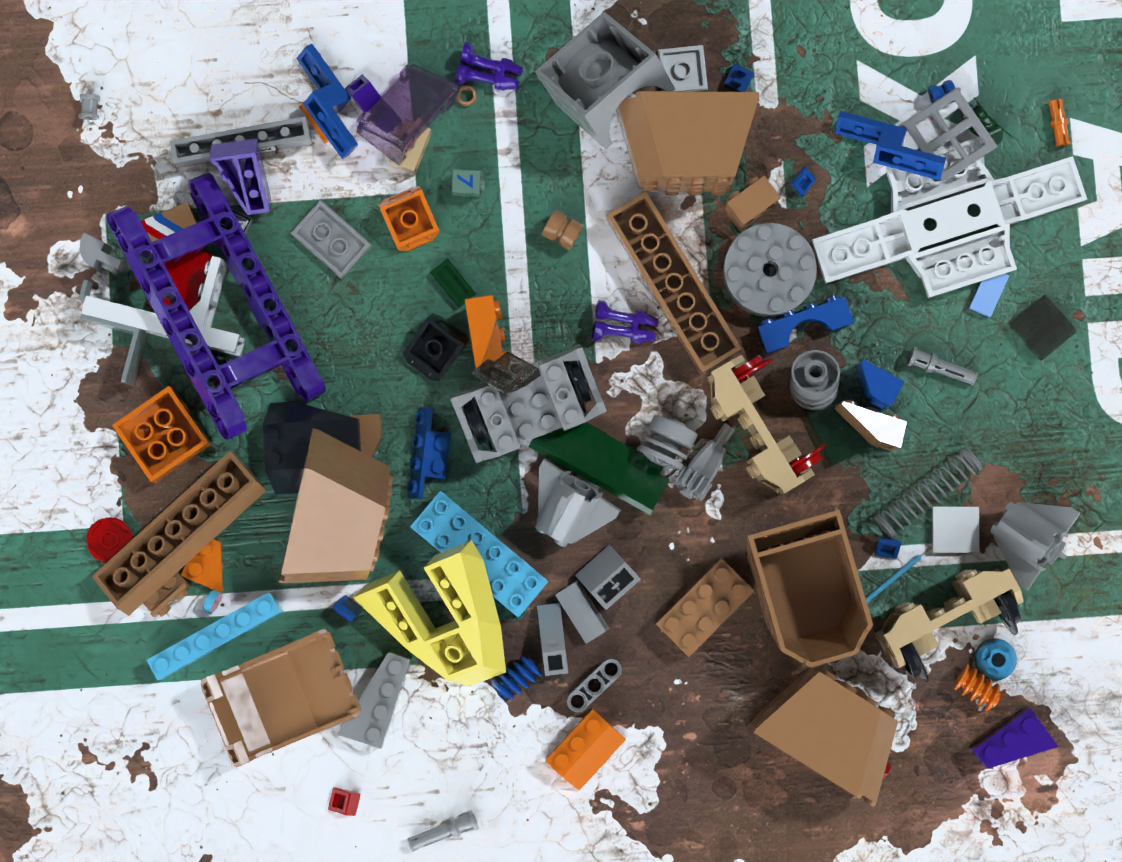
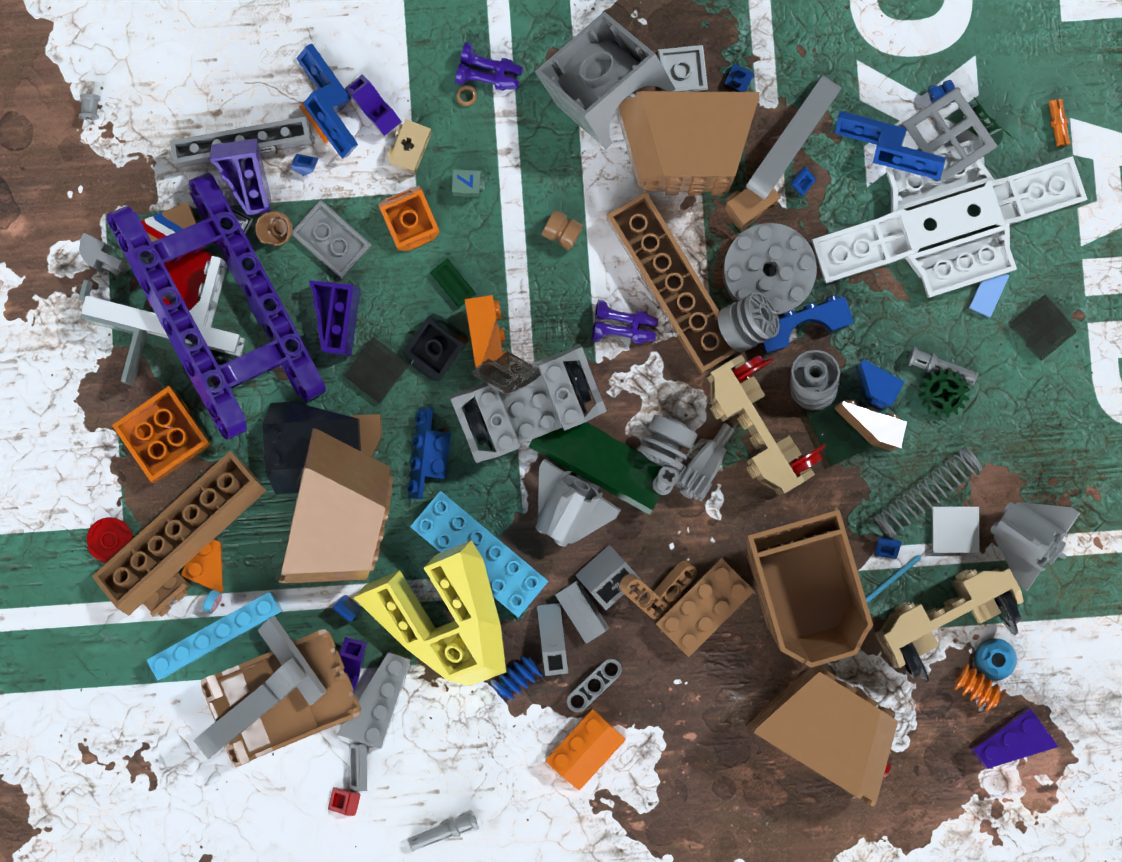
(250, 709): none -> light grey beam
(274, 228): none -> medium nougat hair
(284, 650): none -> light grey tile
(304, 164): none -> blue slope
(336, 315): none -> dark purple wedge
(352, 656): none -> dark purple brick
(358, 766): none -> light grey tile
(376, 370): none -> clear smoke slope
(406, 111): clear purple windscreen -> none
(659, 597): none -> medium nougat beam
(665, 480): none -> light grey bush
(748, 322): none -> light grey wheel
(793, 137): none -> light grey beam
(935, 393): none -> dark green gear

